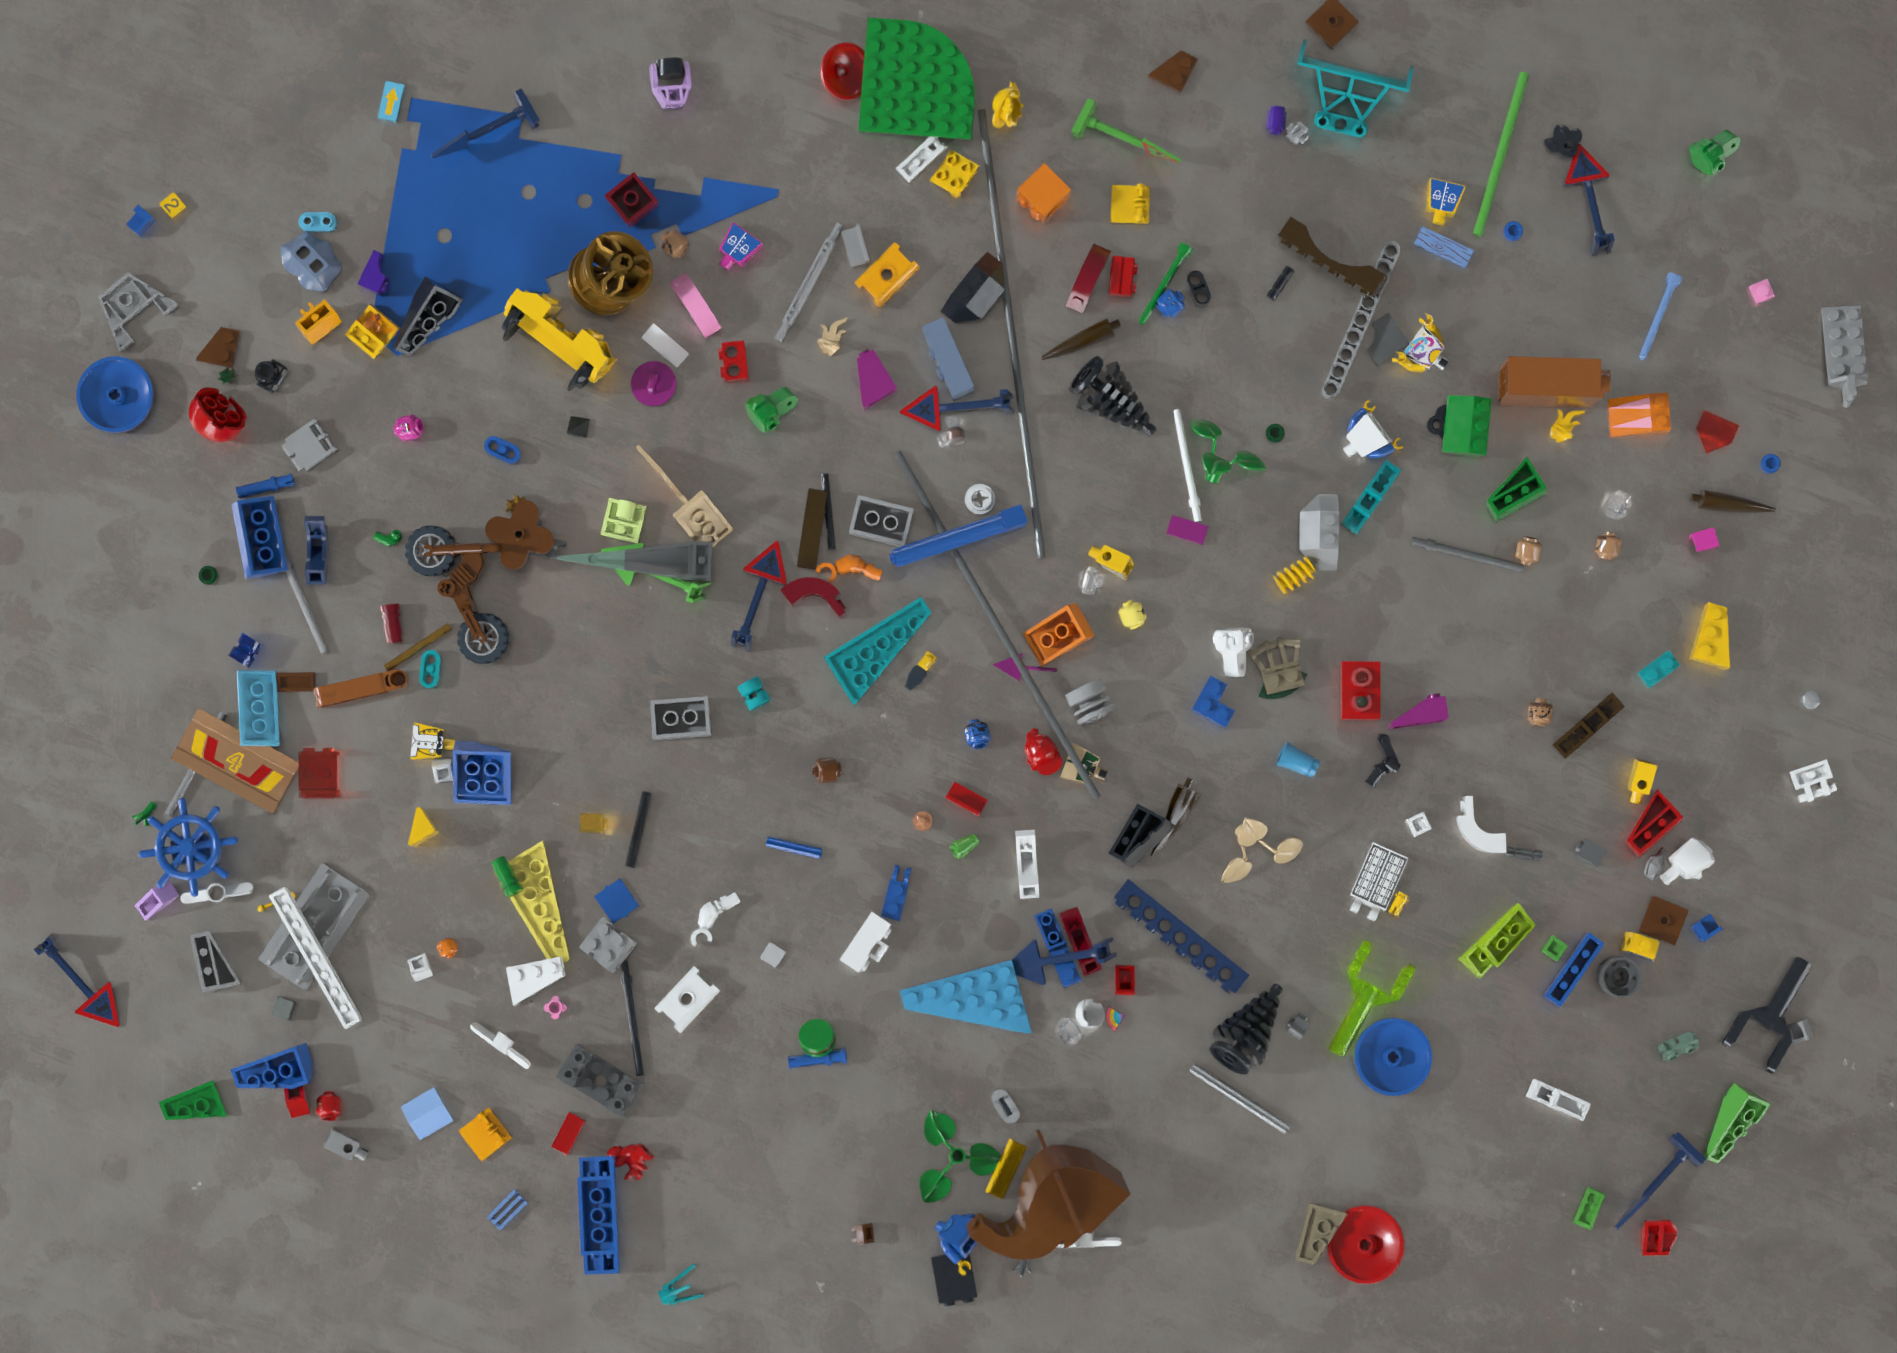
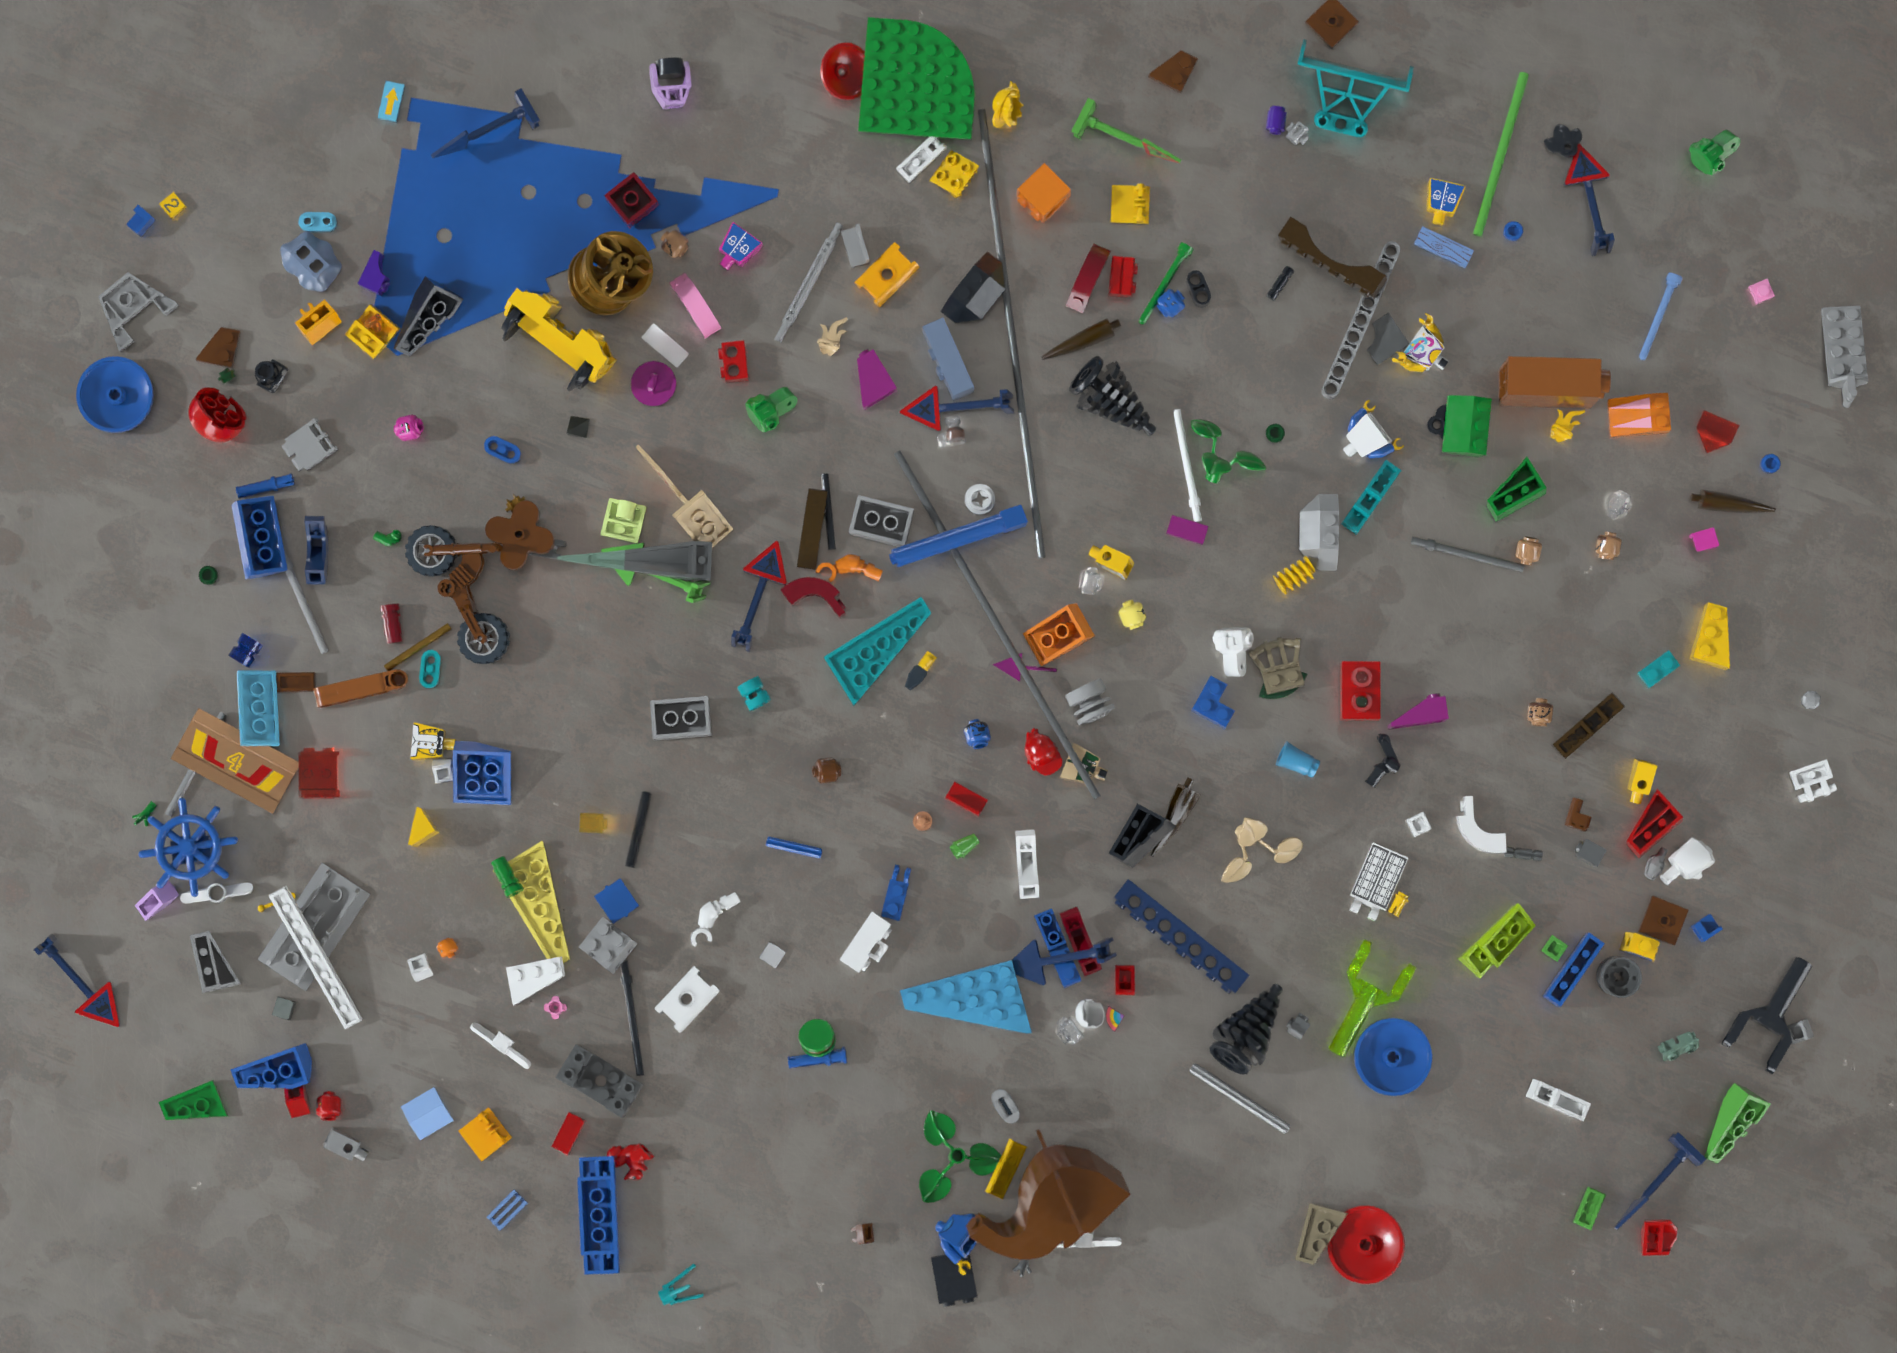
(1575, 818): none -> reddish brown piece

